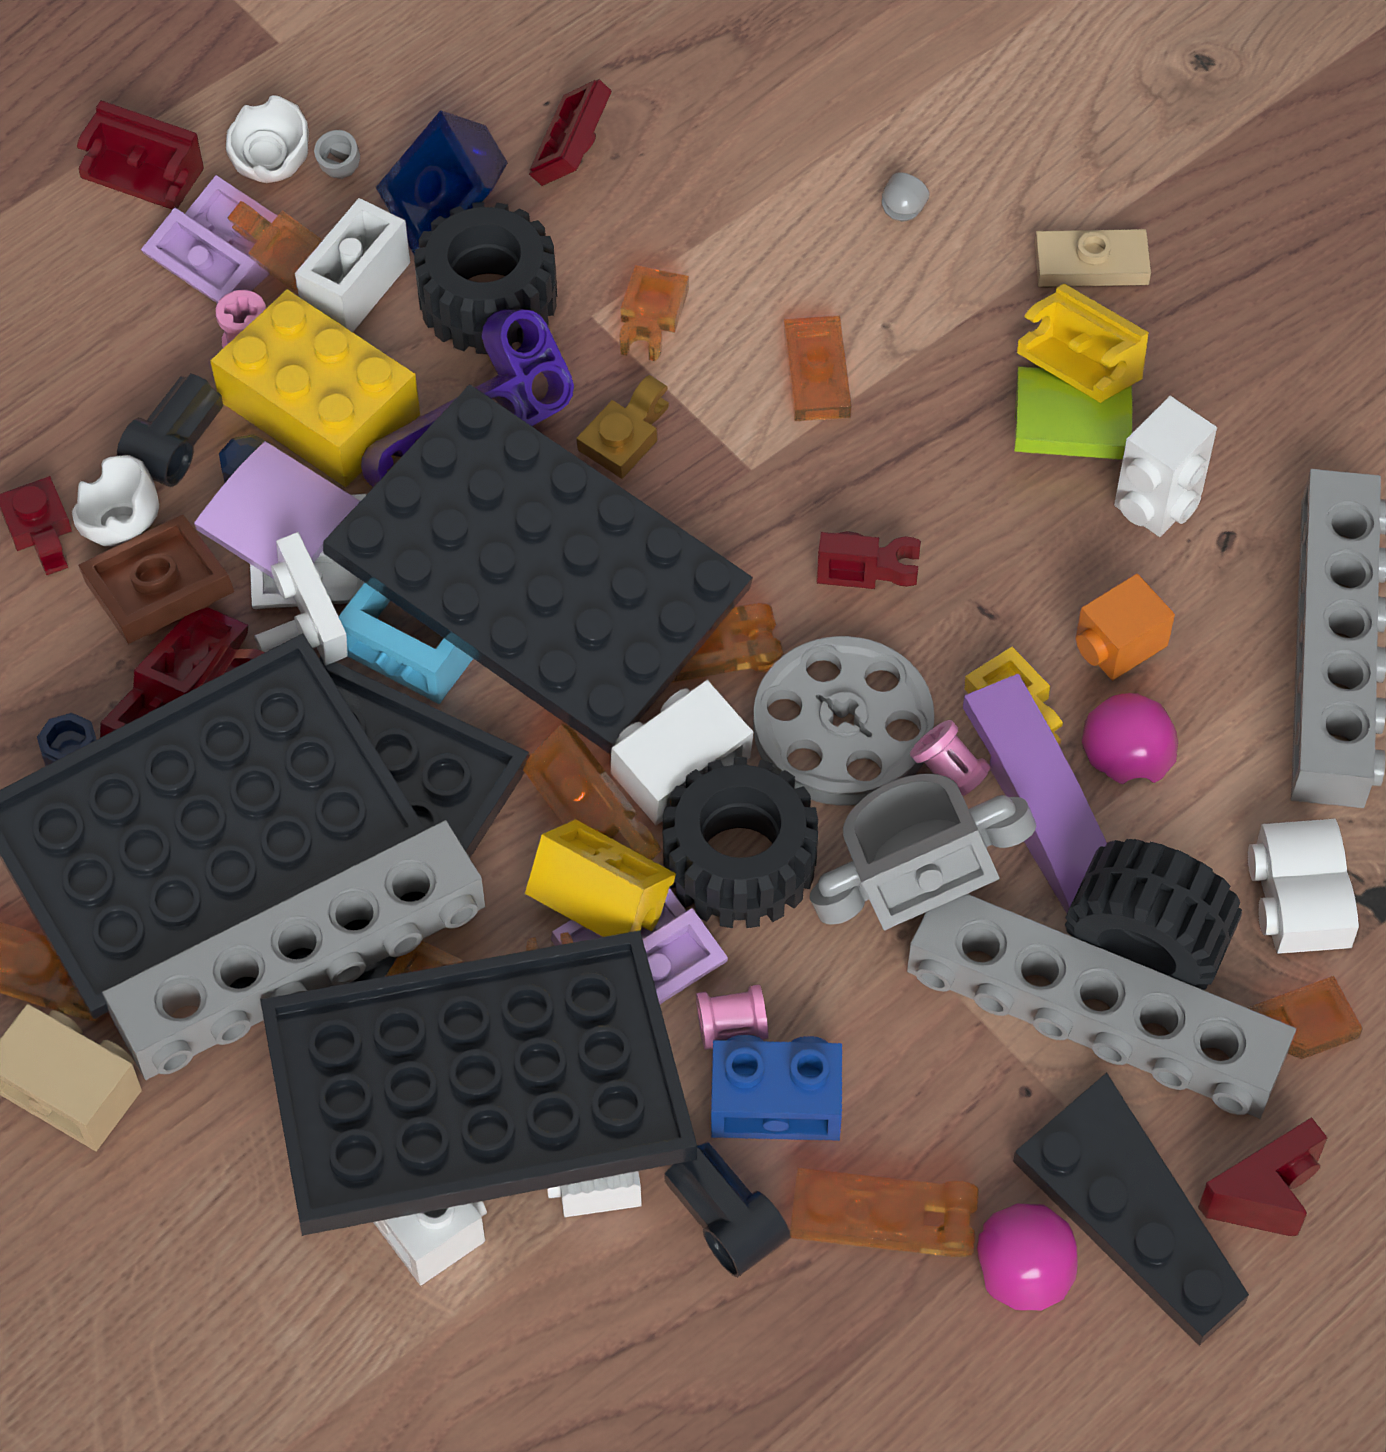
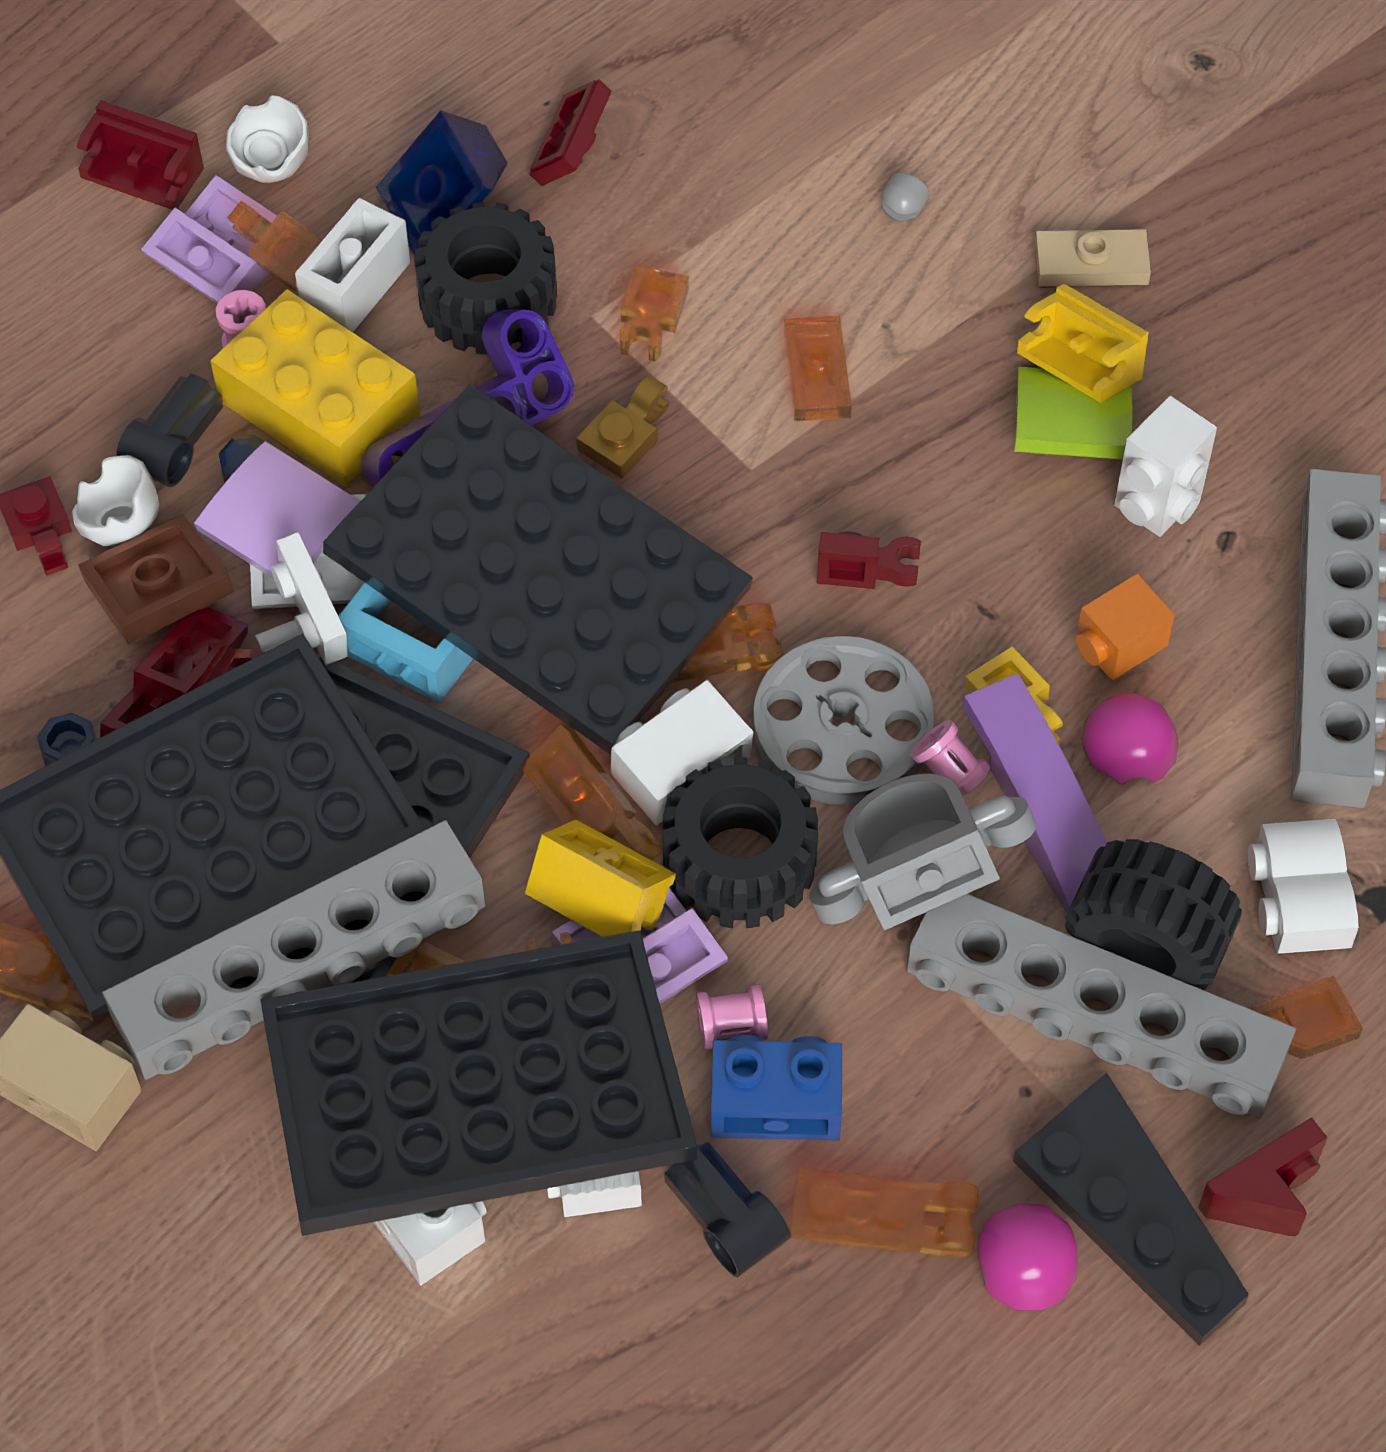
(342, 146): light grey hinge -> none

